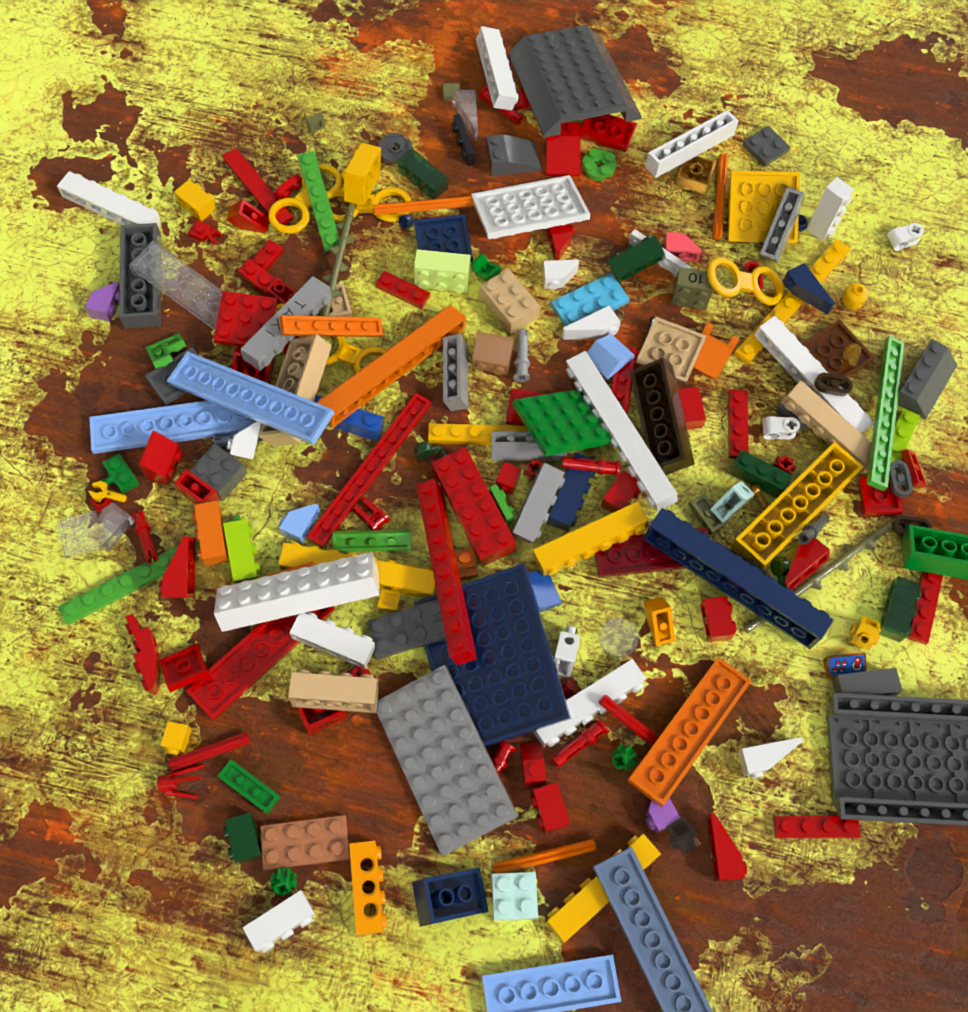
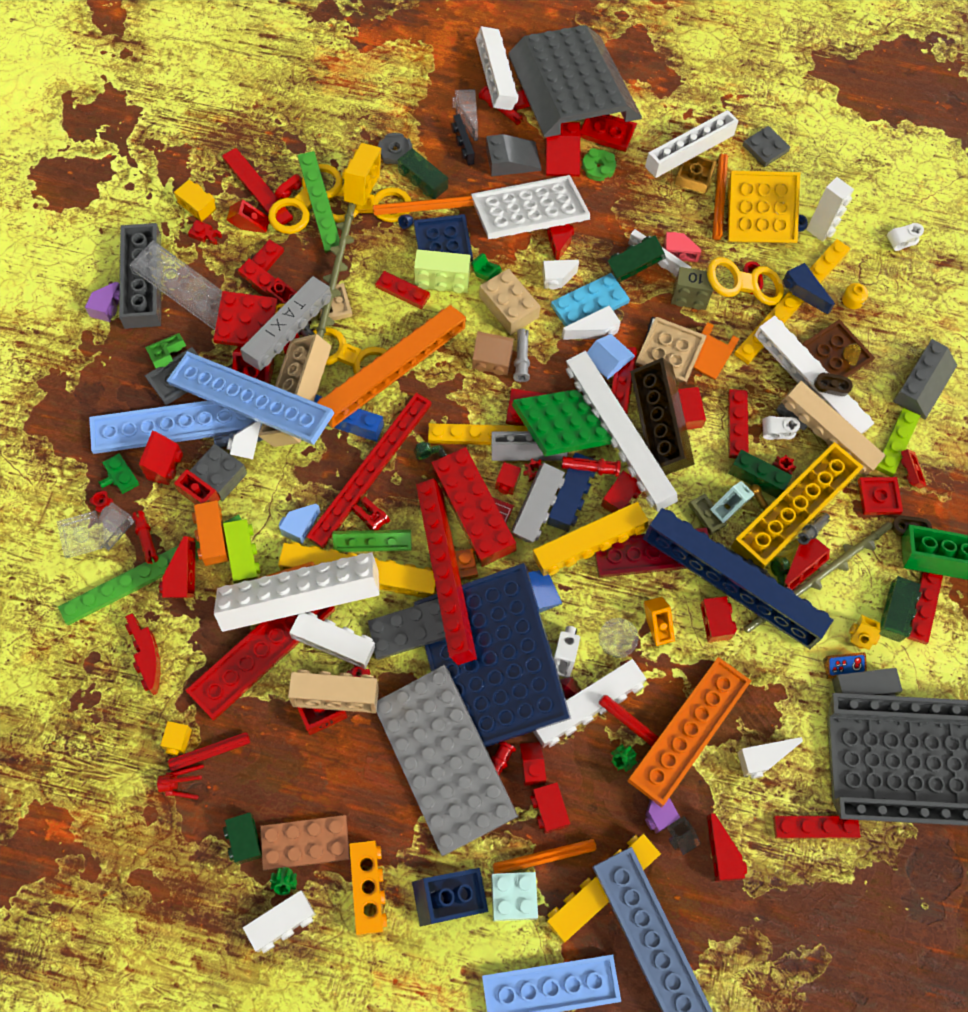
(105, 201): white brick -> none
(106, 493): yellow bar -> none
(183, 667): red plate -> none
(249, 786): green plate -> none
(315, 123): olive tile -> none
(330, 326): orange plate -> none
(389, 600): yellow tile -> none
(449, 90): olive tile -> none
(455, 372): light grey brick -> none
(499, 497): bright green plate -> none
(587, 737): red pin -> none
(782, 225): light grey brick -> none
(885, 414): bright green plate -> none
(900, 480): dark grey plate -> none

